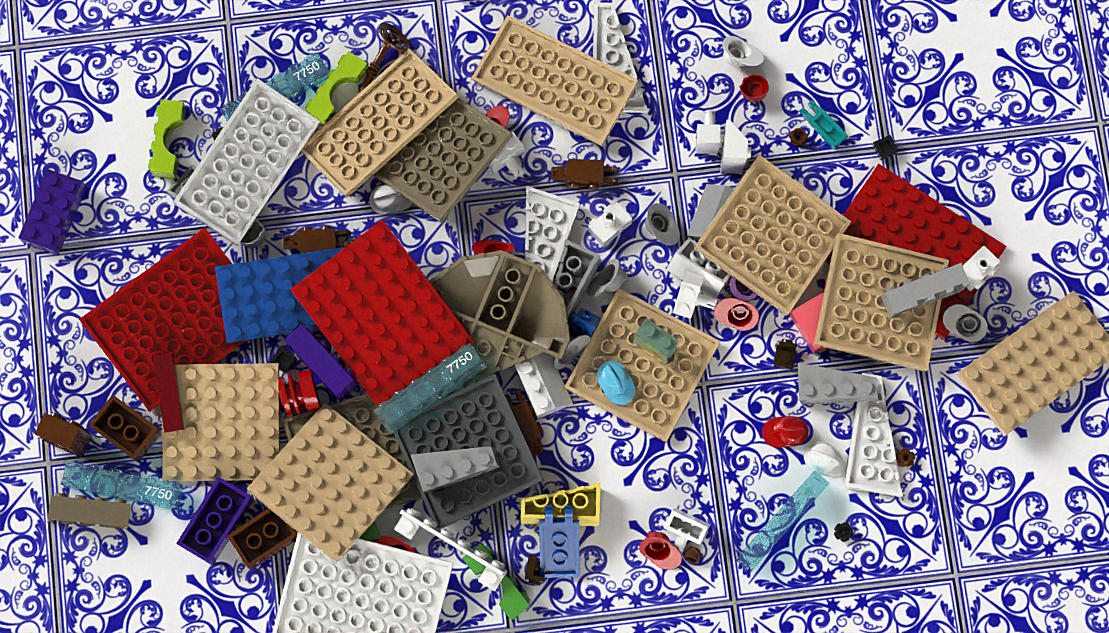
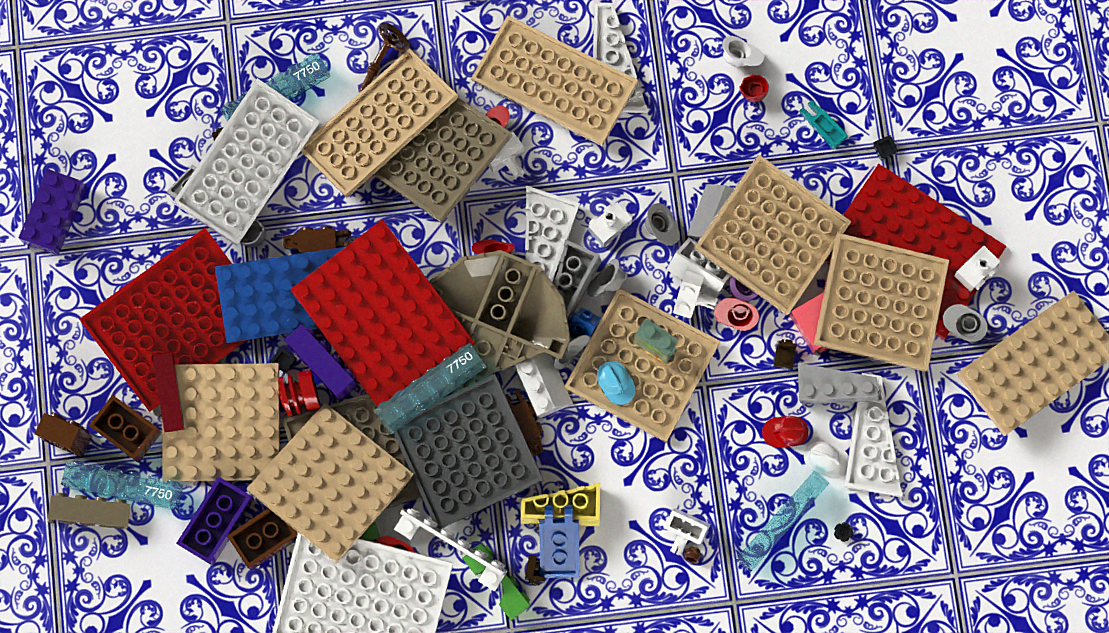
(170, 116): lime arch -> none
(349, 70): lime arch -> none
(386, 200): white piece -> none
(446, 468): light grey wedge -> none
(584, 173): reddish brown hinge -> none
(660, 551): piece -> none
(708, 135): white brick -> none
(734, 150): white slope -> none
(798, 132): reddish brown plate -> none
(900, 457): reddish brown plate -> none
(925, 290): light grey wedge -> none

